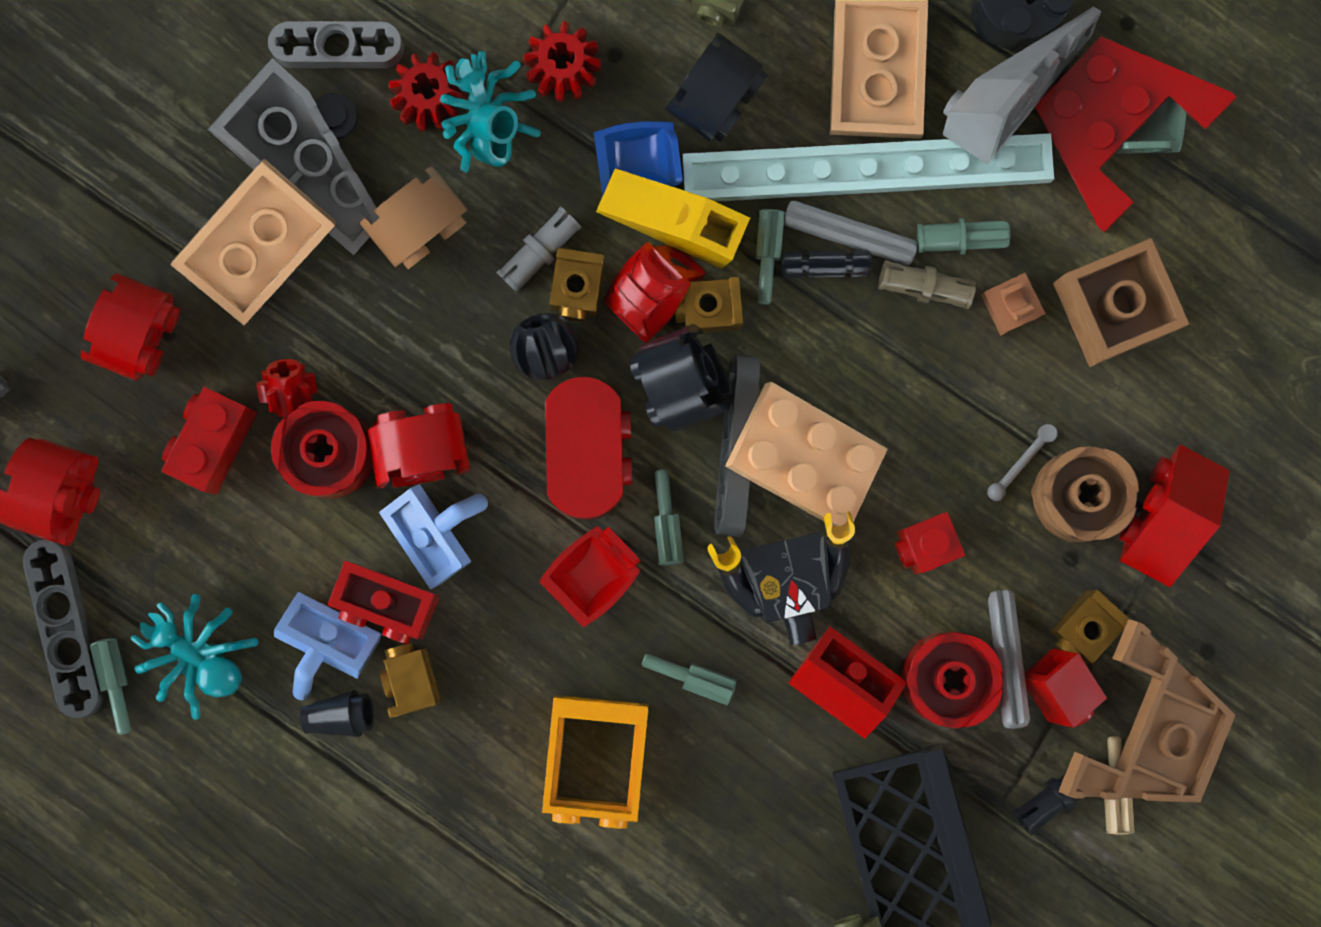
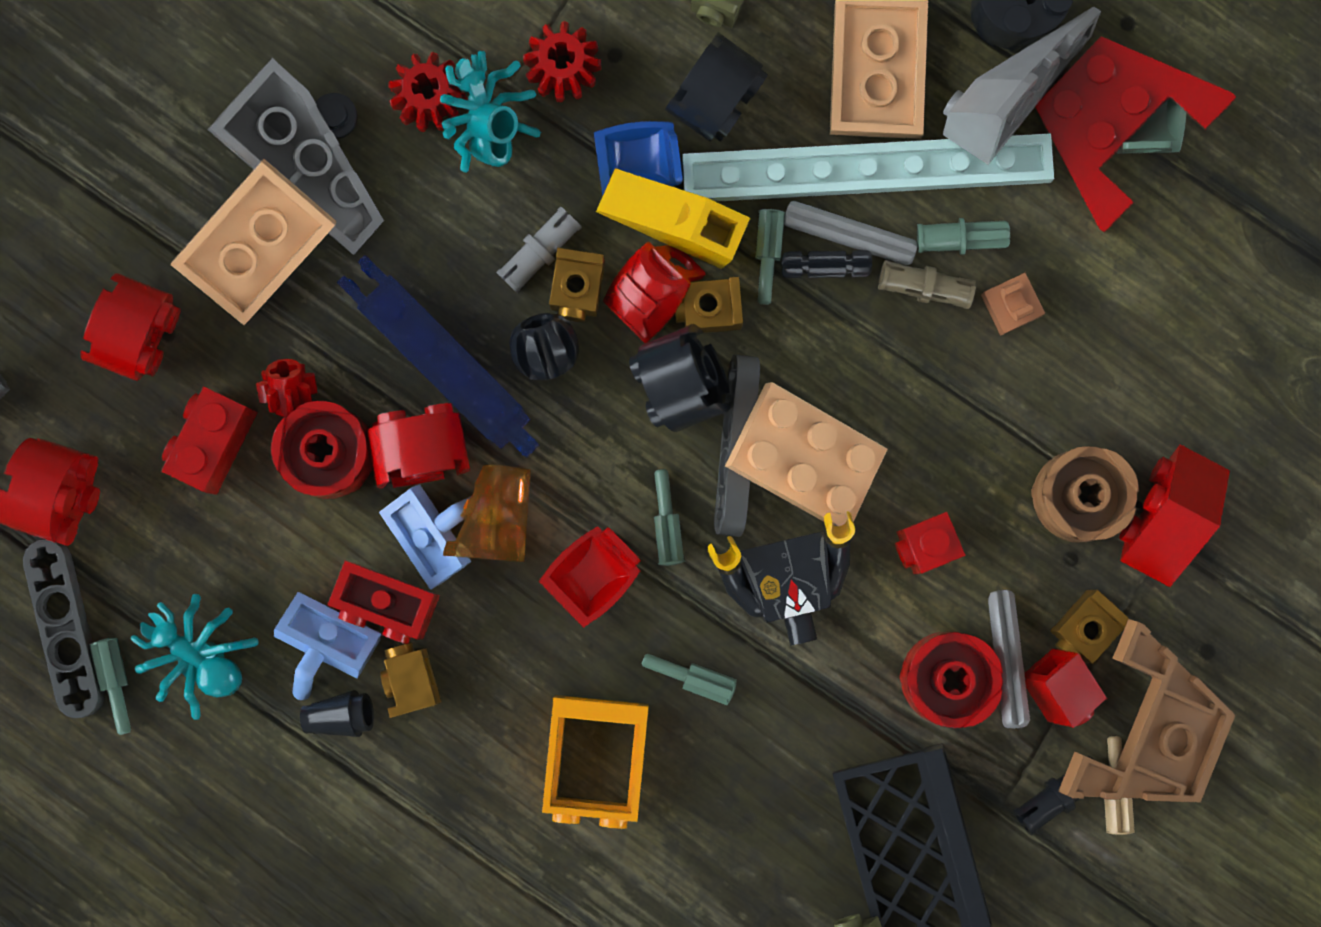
(303, 57): light grey beam -> none
(414, 218): medium nougat brick -> none
(442, 360): none -> clear blue hinge
(495, 516): none -> clear orange wing
(586, 448): red brick -> none
(848, 682): red brick -> none
(1046, 434): light grey hinge -> none
(1120, 302): medium nougat brick -> none

